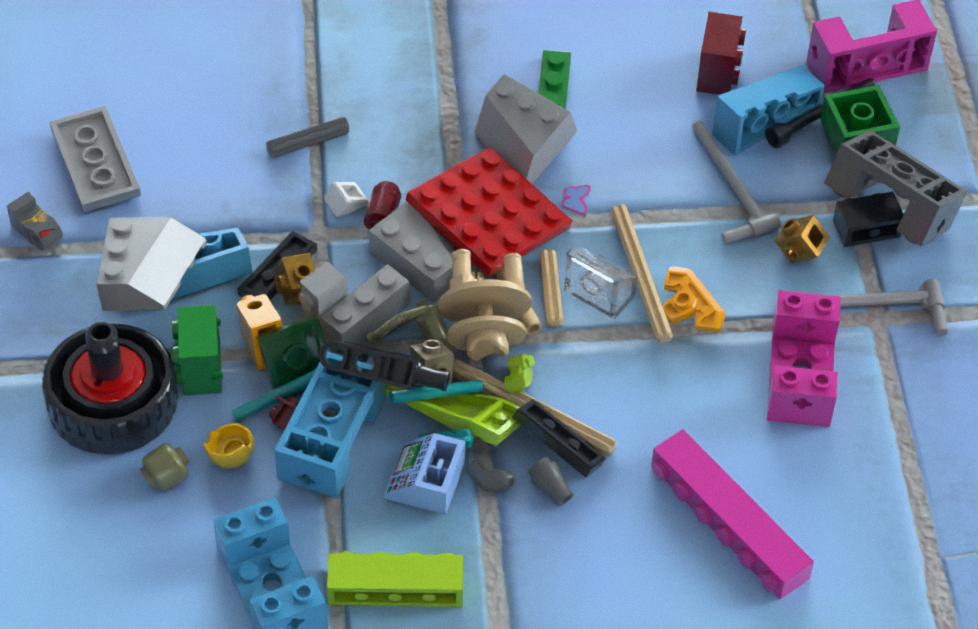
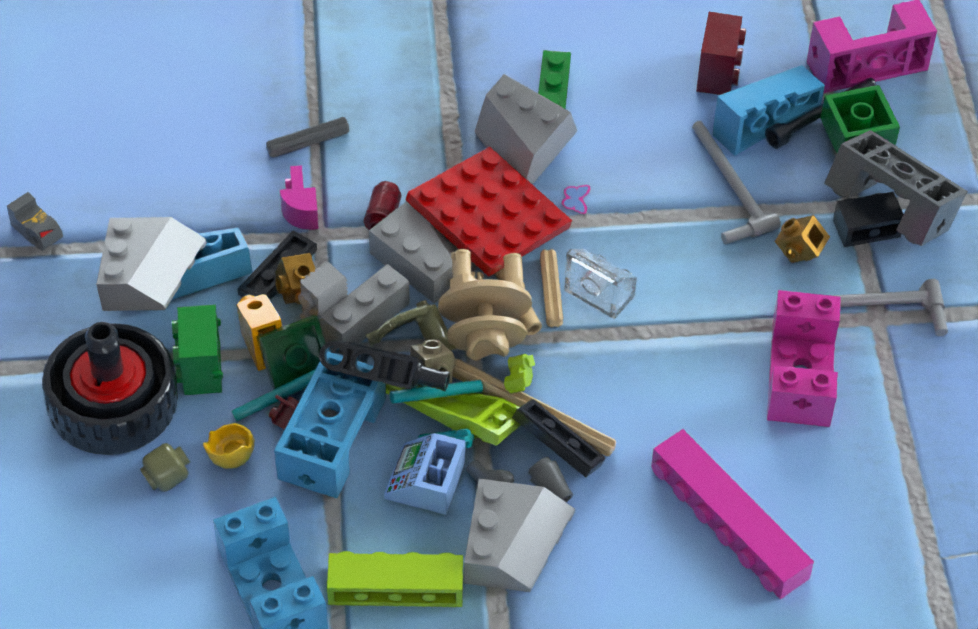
(95, 159): light grey plate -> none
(299, 203): none -> dark pink brick
(345, 198): white slope -> none
(512, 534): none -> light grey wedge
(641, 271): tan axle -> none
(691, 300): light orange piece -> none

